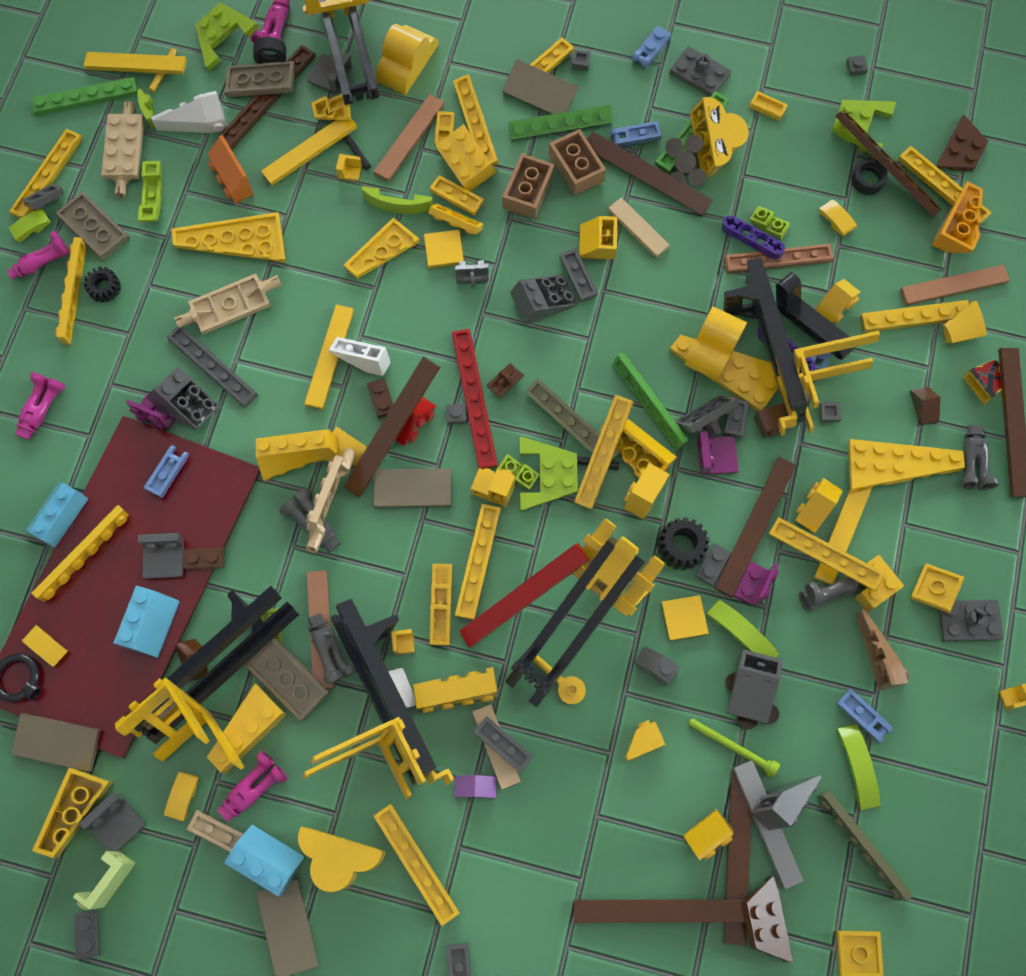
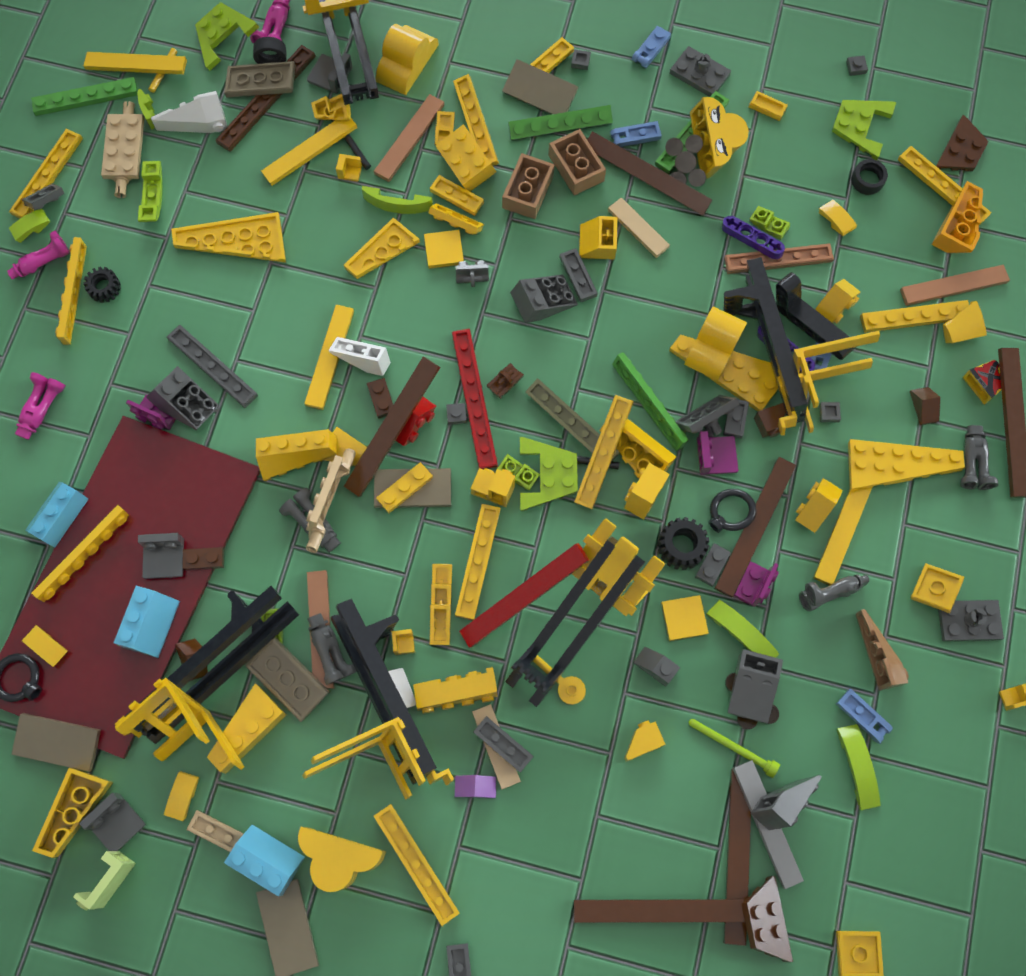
(87, 934): dark grey plate -> none
(92, 225): dark tan tile -> none
(165, 472): medium blue hinge -> none
(229, 171): orange slope -> none
(229, 303): tan plate -> none
(243, 796): dark pink piece -> none
(404, 487): none -> yellow plate
(709, 834): yellow slope -> none
(718, 523): none -> black piece
(827, 554): yellow plate -> none
(869, 852): olive plate -> none
(890, 584): yellow brick -> none
(900, 175): reddish brown tile -> none

